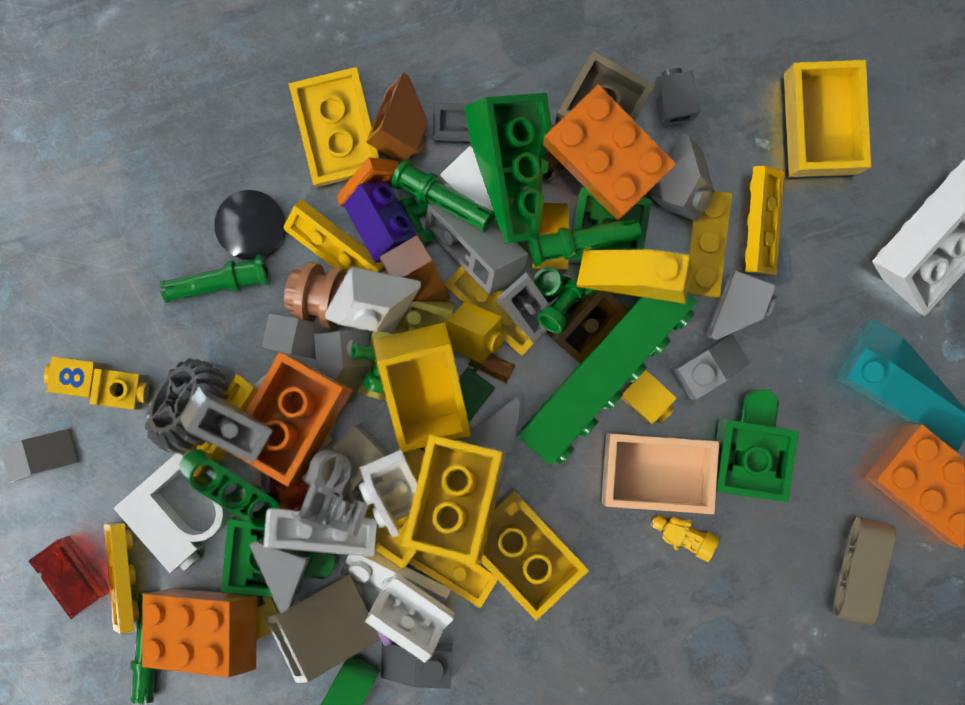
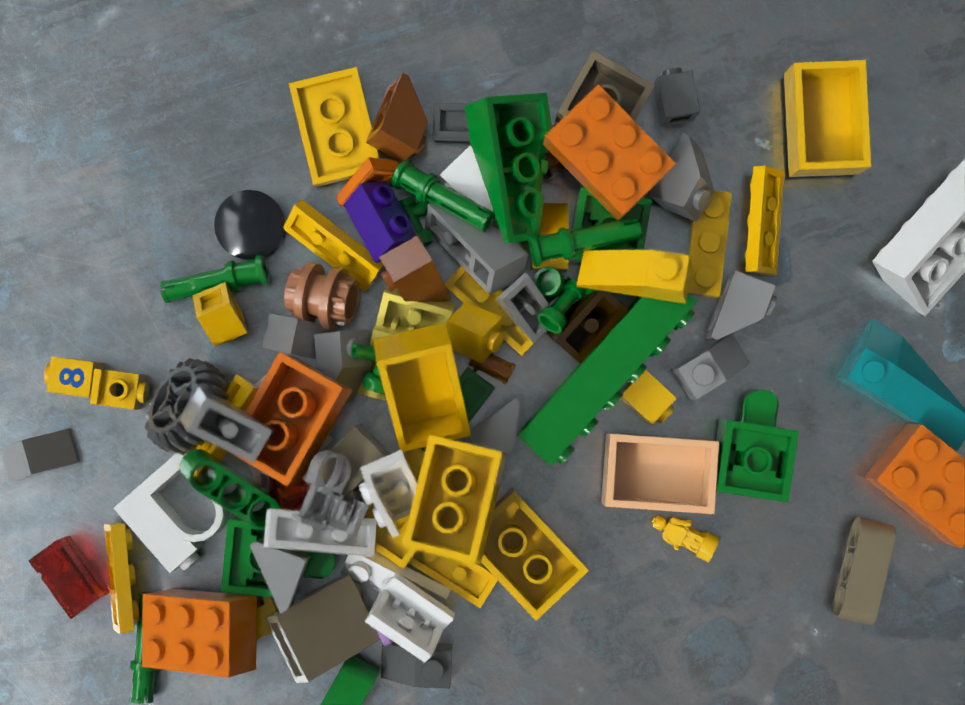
(219, 314): none -> yellow brick
(372, 300): white slope -> none

